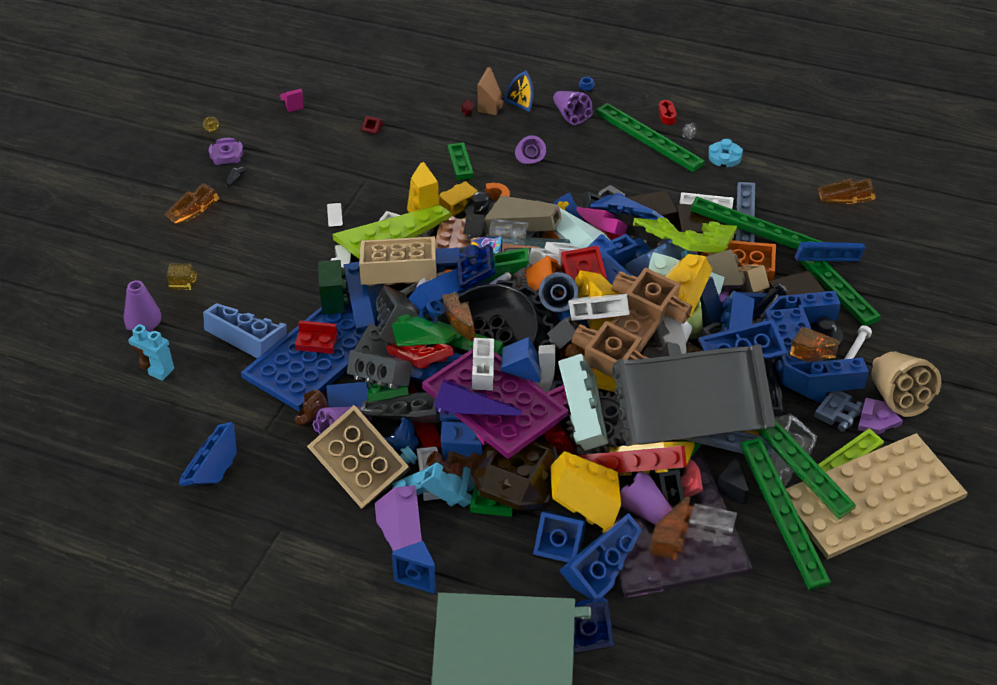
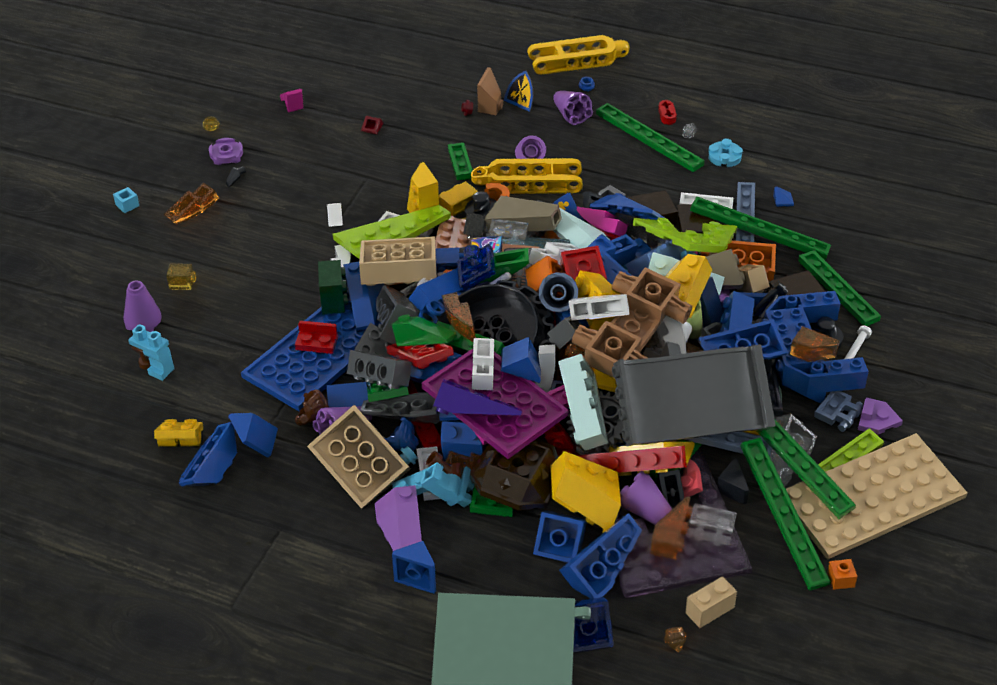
(126, 200): none -> medium azure plate
(173, 432): none -> yellow plate
(243, 330): medium blue wedge -> none
(254, 432): none -> blue slope
(554, 175): none -> yellow piece
(557, 60): none -> yellow piece
(675, 638): none -> clear orange plate
(711, 602): none -> tan brick
(782, 197): none -> blue slope
(829, 251): blue tile -> none
(842, 574): none -> orange plate
(847, 191): clear orange slope -> none
(906, 382): tan cone -> none

